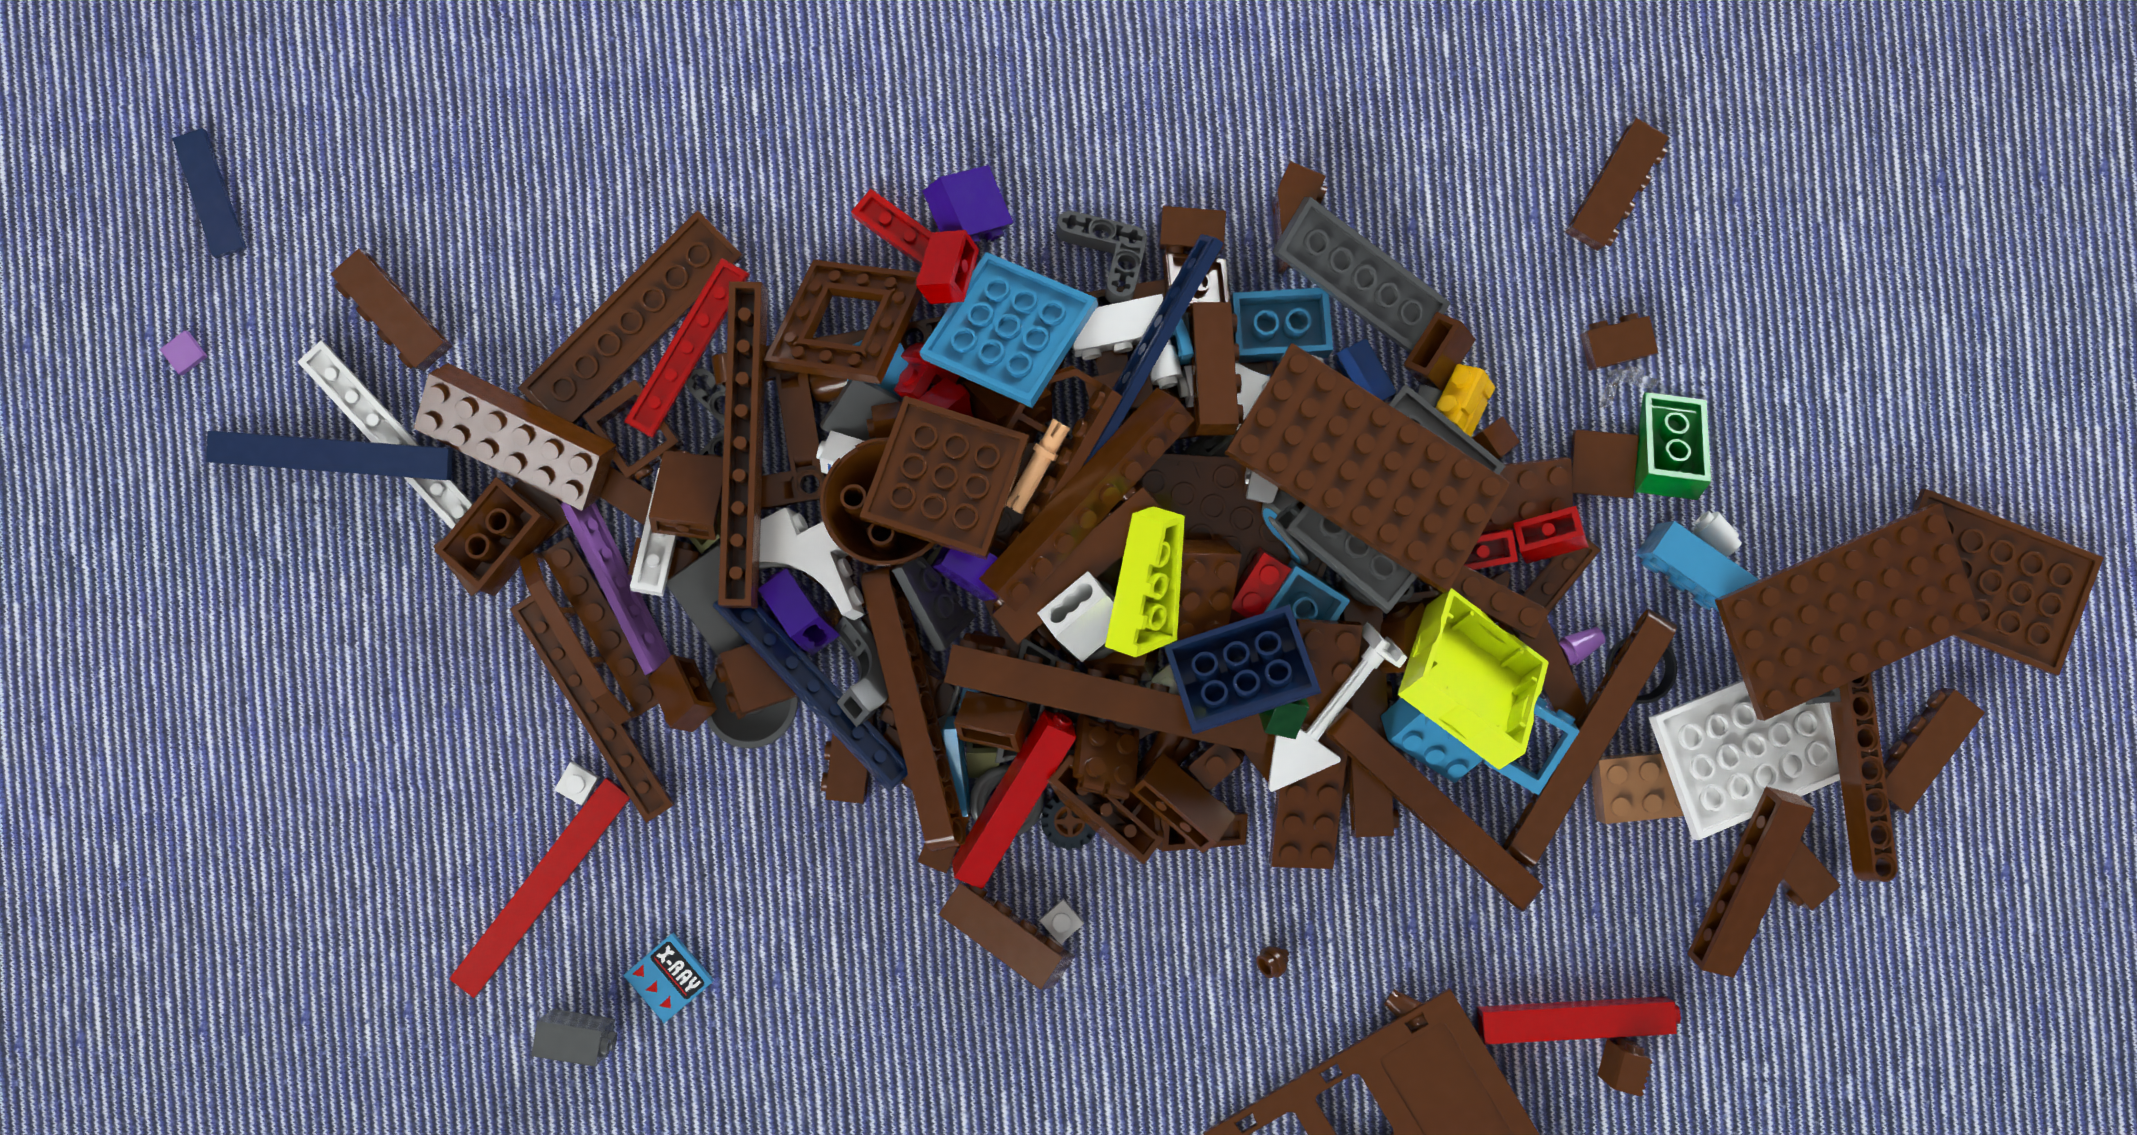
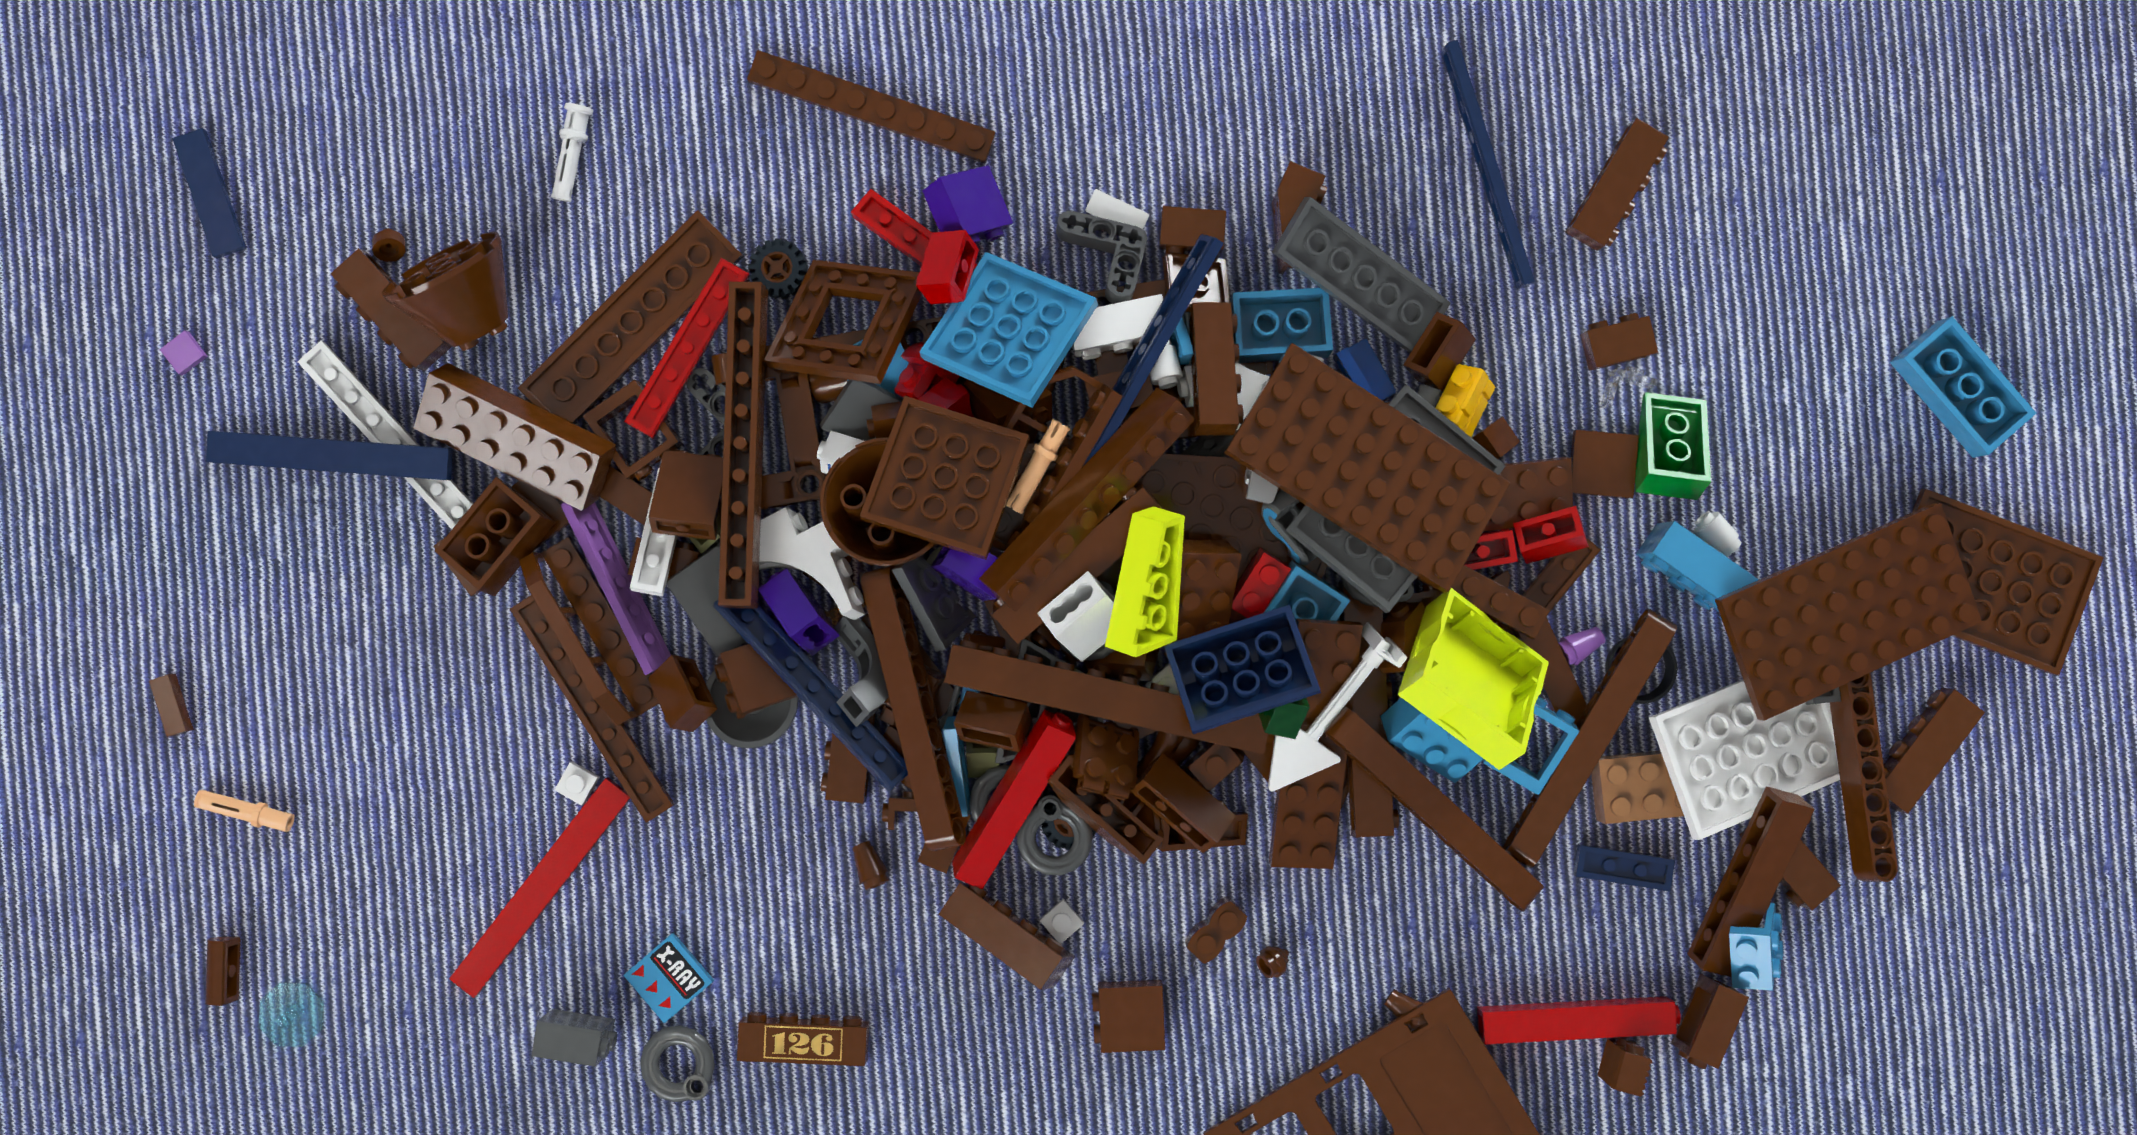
(171, 705): none -> reddish brown piece
(222, 970): none -> reddish brown brick
(257, 814): none -> light nougat pin
(291, 1014): none -> clear light blue piece
(388, 245): none -> reddish brown tile
(456, 292): none -> reddish brown cone
(573, 137): none -> white pin
(703, 1071): none -> dark grey piece
(770, 261): none -> black wheel
(803, 1040): none -> reddish brown brick
(869, 866): none -> reddish brown cone
(871, 106): none -> reddish brown plate
(895, 804): none -> reddish brown bracket
(1052, 864): none -> dark grey piece
(1110, 208): none -> white sticker
(1129, 1016): none -> reddish brown piece
(1209, 936): none -> reddish brown brick
(1487, 165): none -> dark blue tile
(1624, 867): none -> dark blue plate
(1709, 1022): none -> reddish brown window
(1757, 953): none -> dark azure bracket
(1963, 387): none -> dark azure brick

